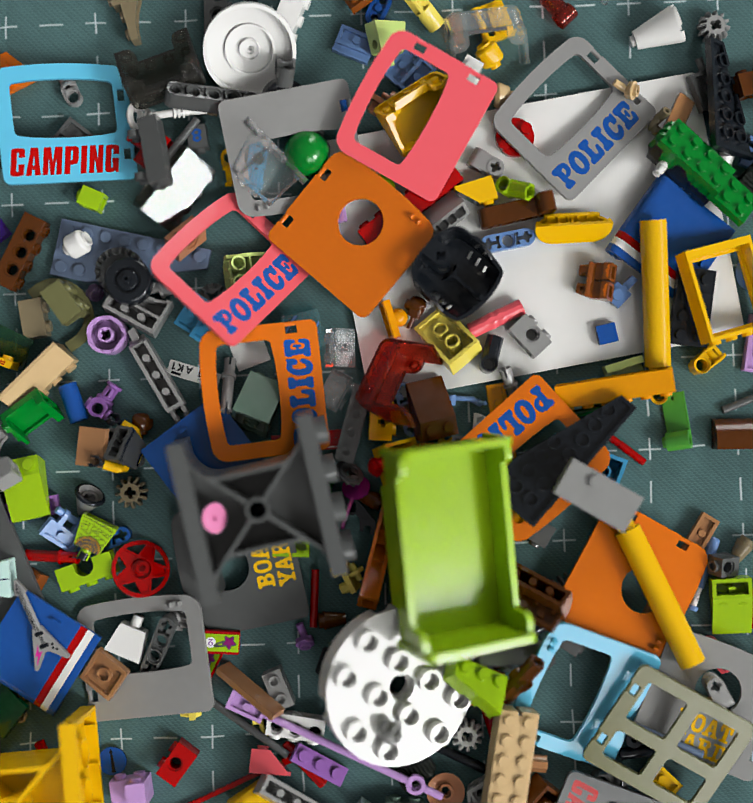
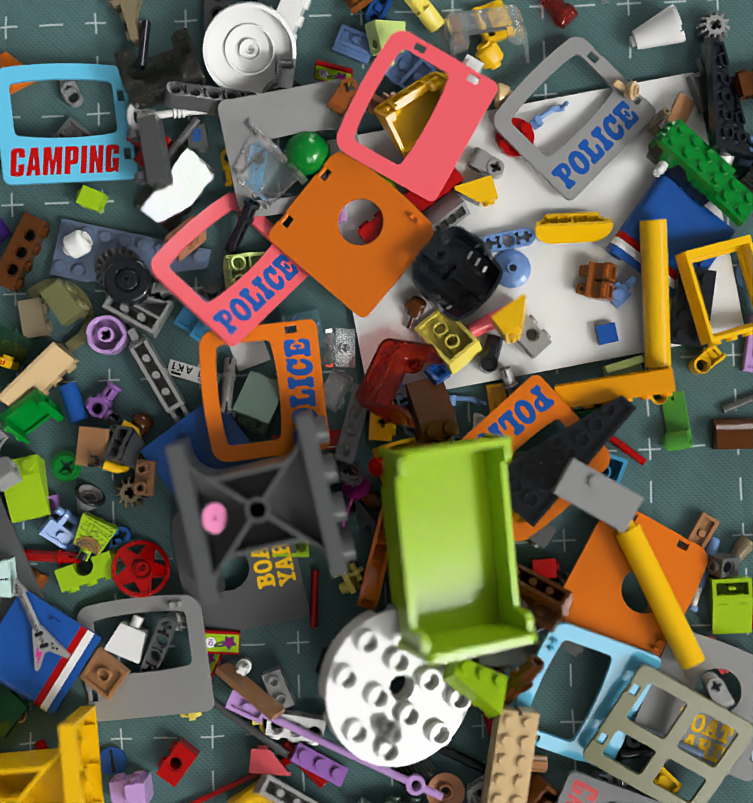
(57, 465): none -> green gear
(97, 295): clear purple plate -> none
(143, 45): none -> black piece
(145, 477): none -> medium nougat hips
(243, 666): none -> white axle
(245, 218): none -> black pin
(305, 641): medium lavender plate -> none
(327, 71): none -> slope
(331, 619): reddish brown cone -> none
(341, 99): none -> dark orange piece
(392, 318): light orange tile -> none
(437, 373): none -> blue tile
(474, 736): white gear -> none
(511, 319): none -> yellow slope
(515, 188): lime piece -> none
(517, 211): reddish brown beam -> none
(522, 272): none -> medium blue dish
(537, 121): none -> medium blue piece
(545, 566): none -> red brick

